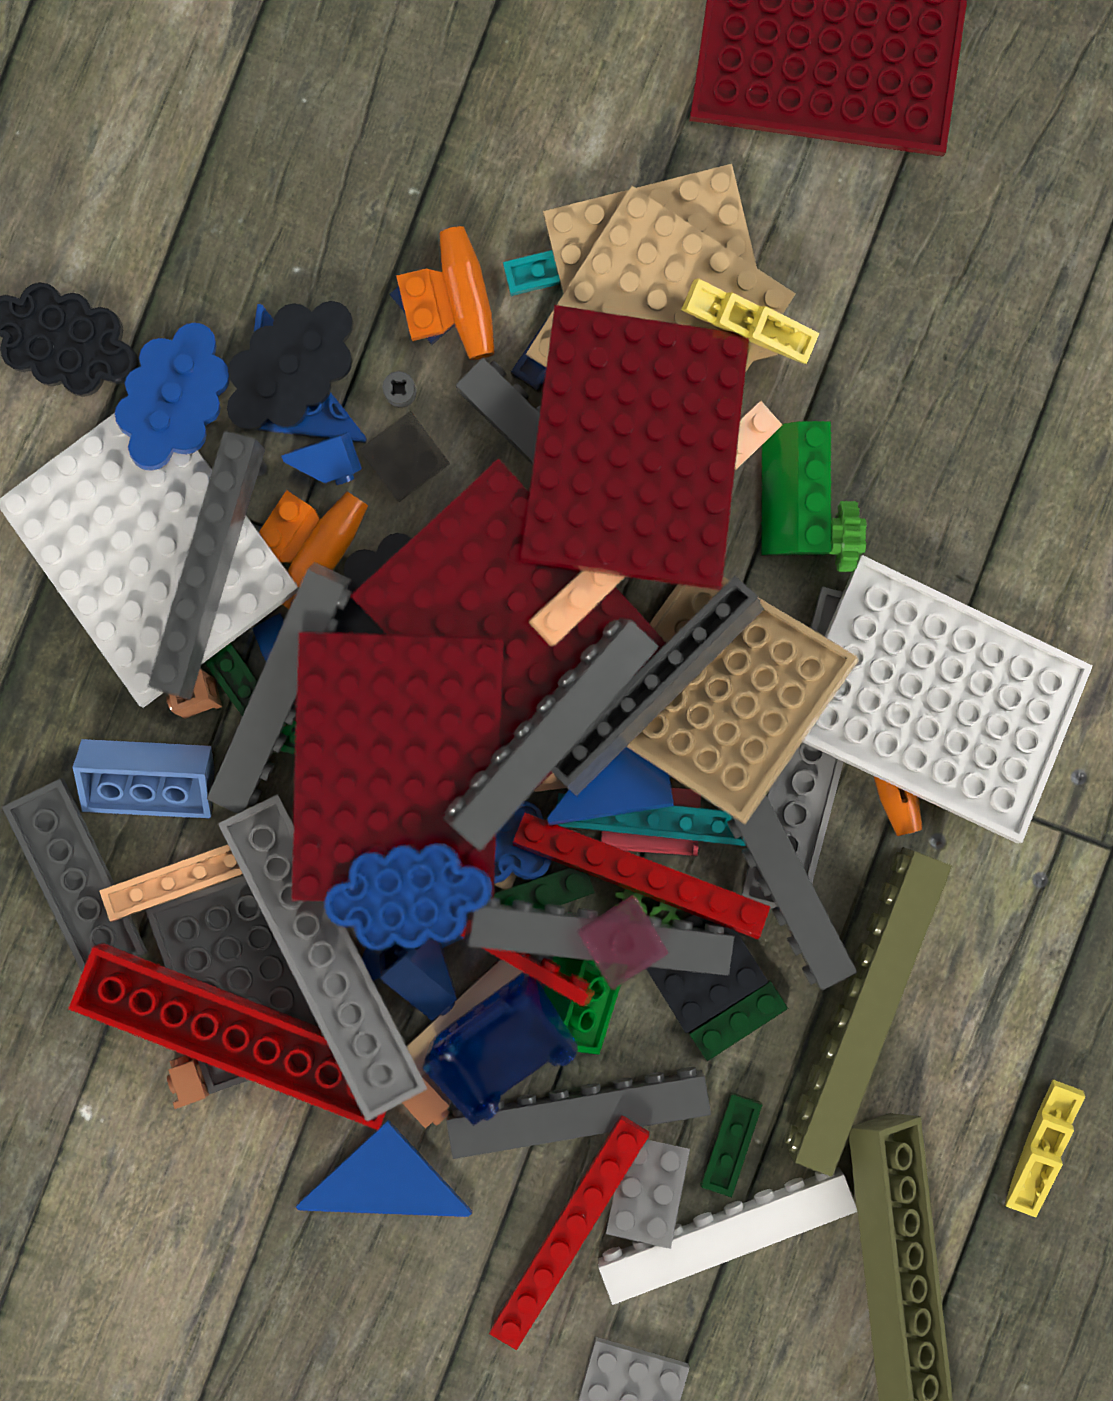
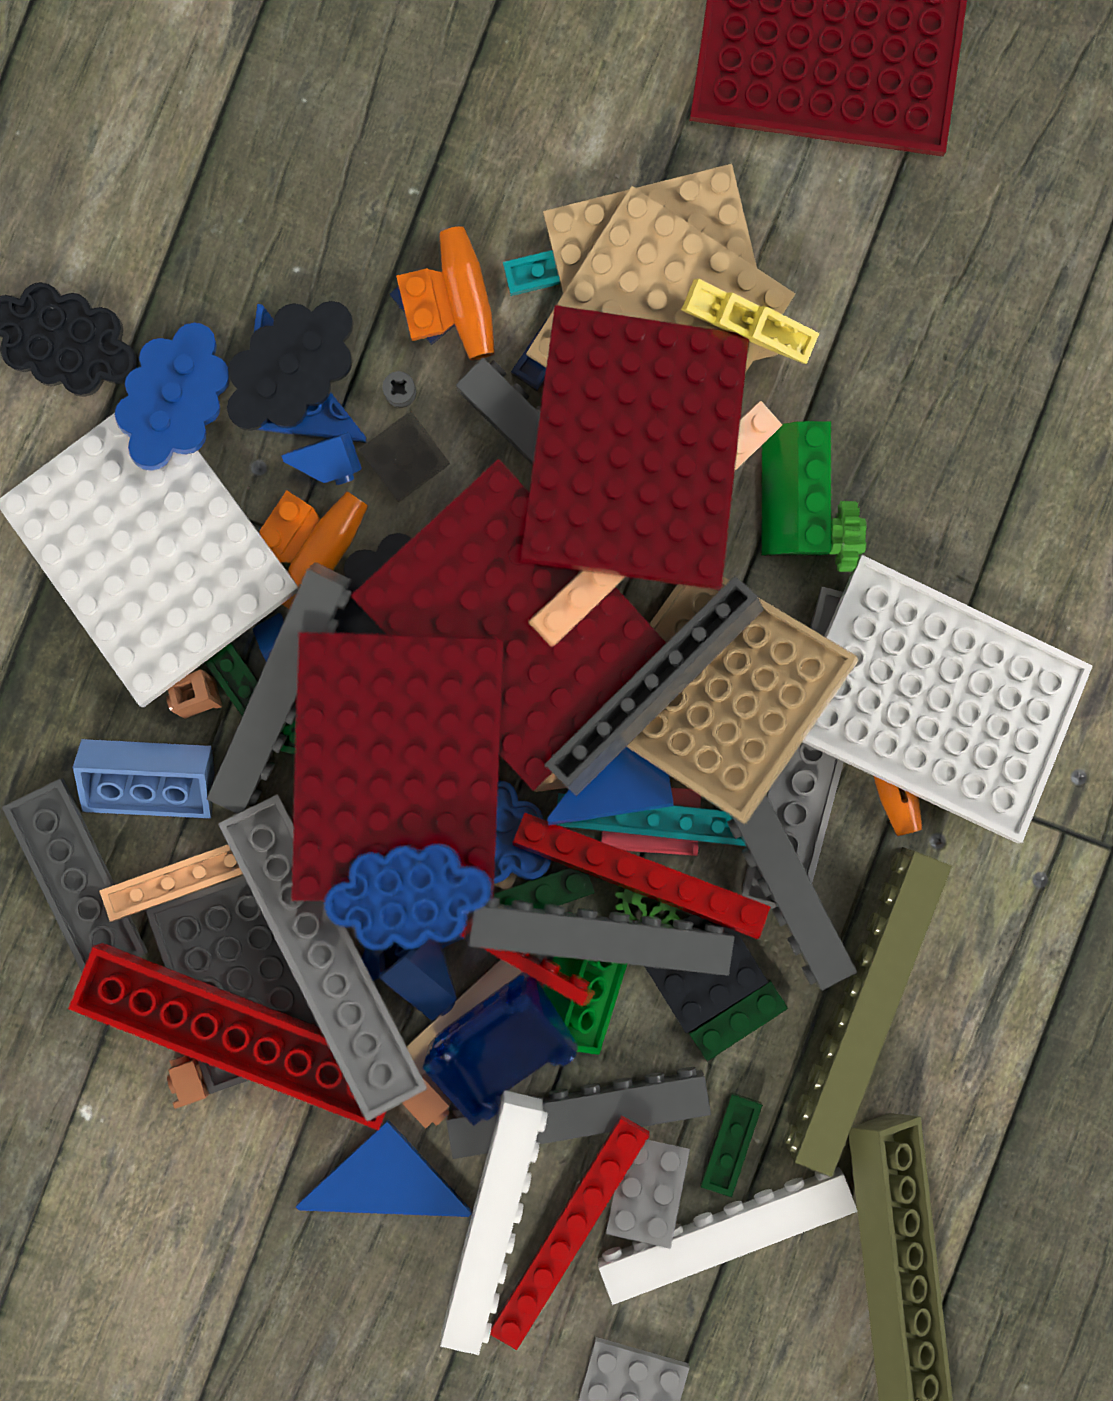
(207, 565): dark grey brick -> none
(492, 1222): none -> white brick
(550, 732): dark grey brick -> none
(622, 942): clear pink plate -> none
(1043, 1148): light yellow slope -> none

